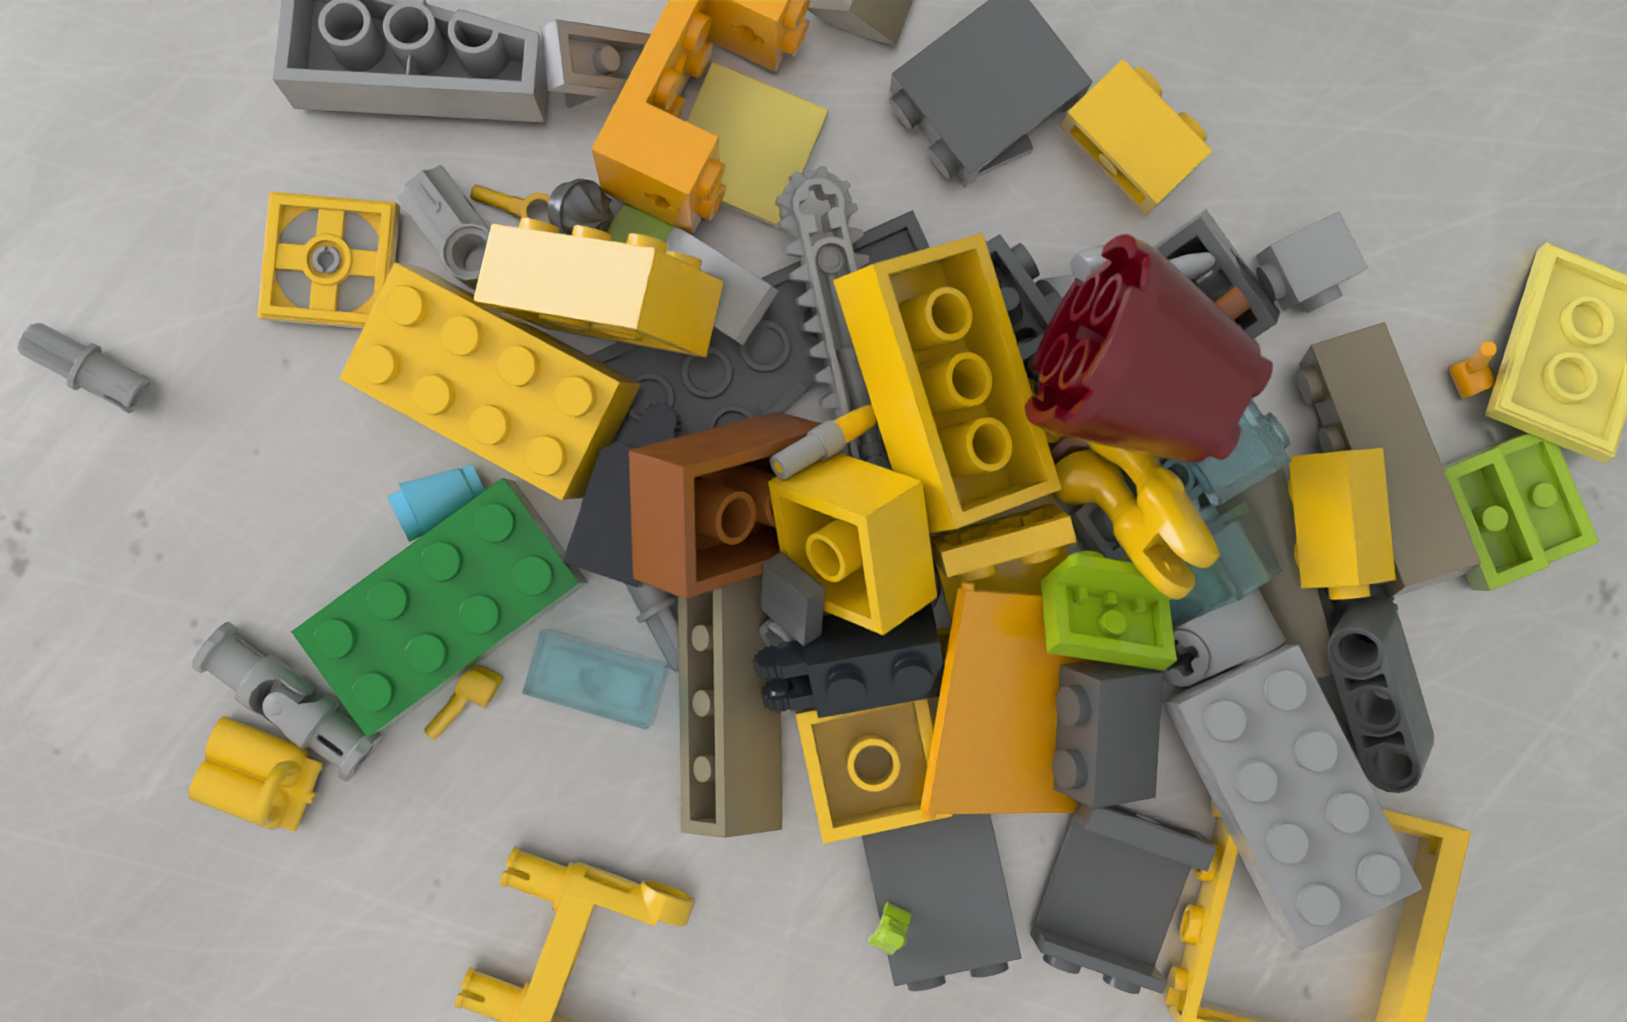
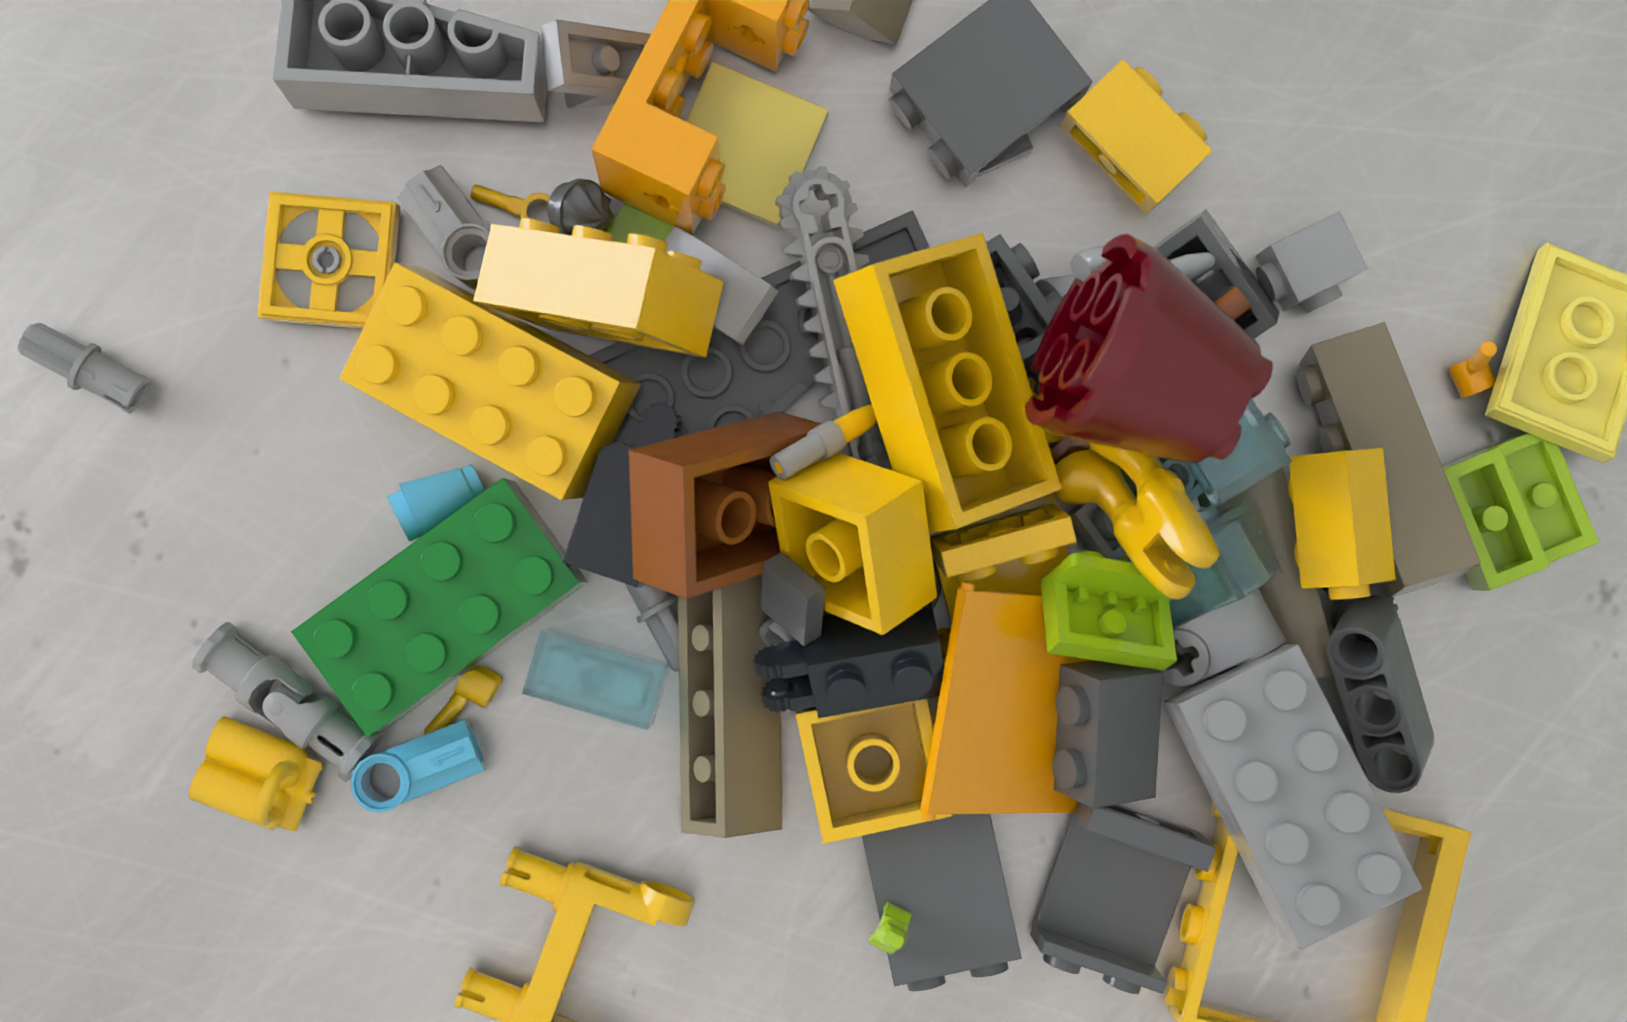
(422, 765): none -> medium azure piece

